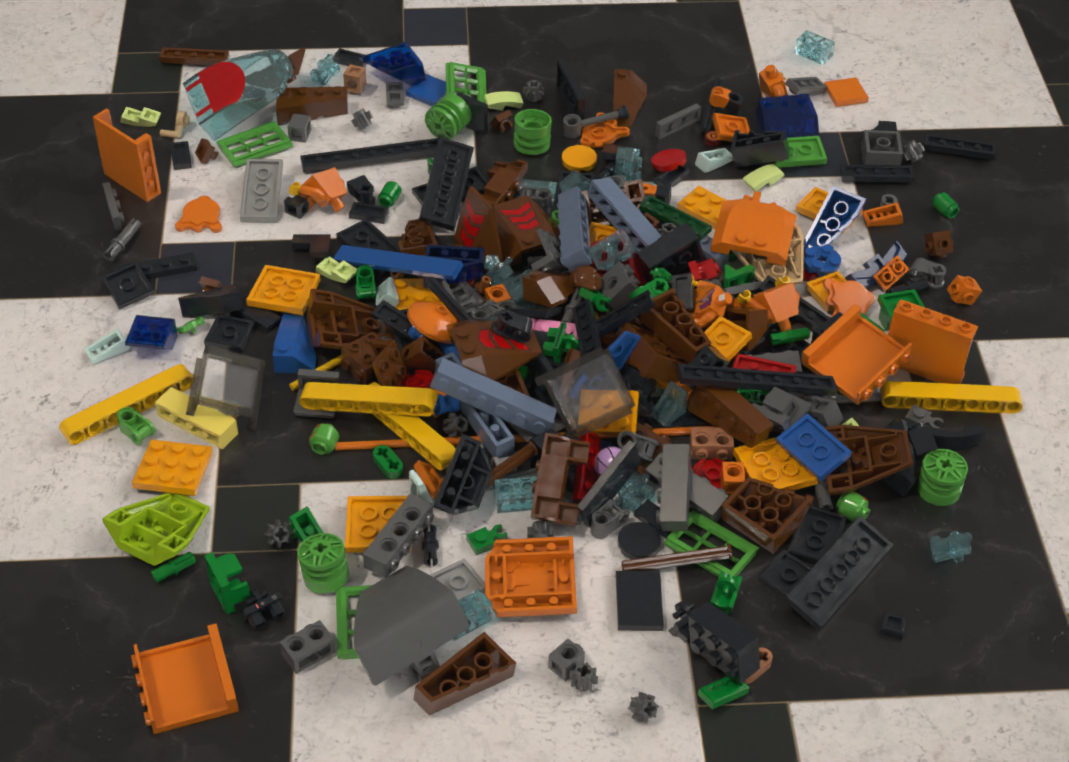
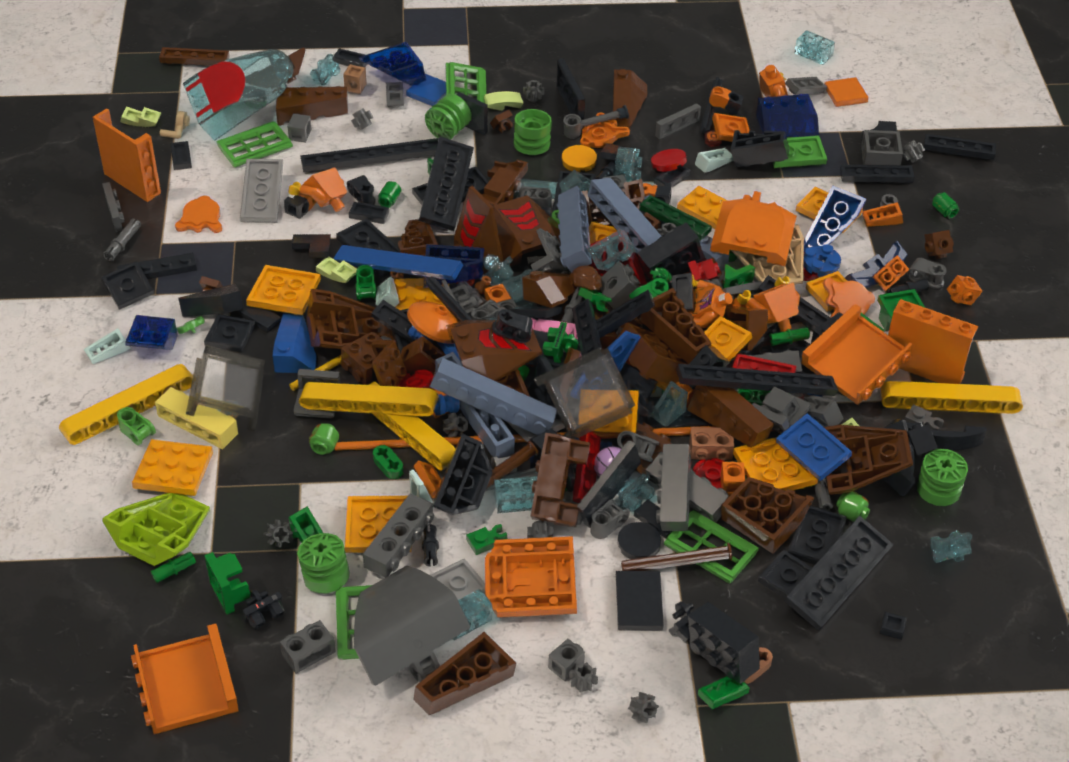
(205, 151): reddish brown tile -> none
(726, 592): green hips -> none
(762, 176): yellowish green slope -> none

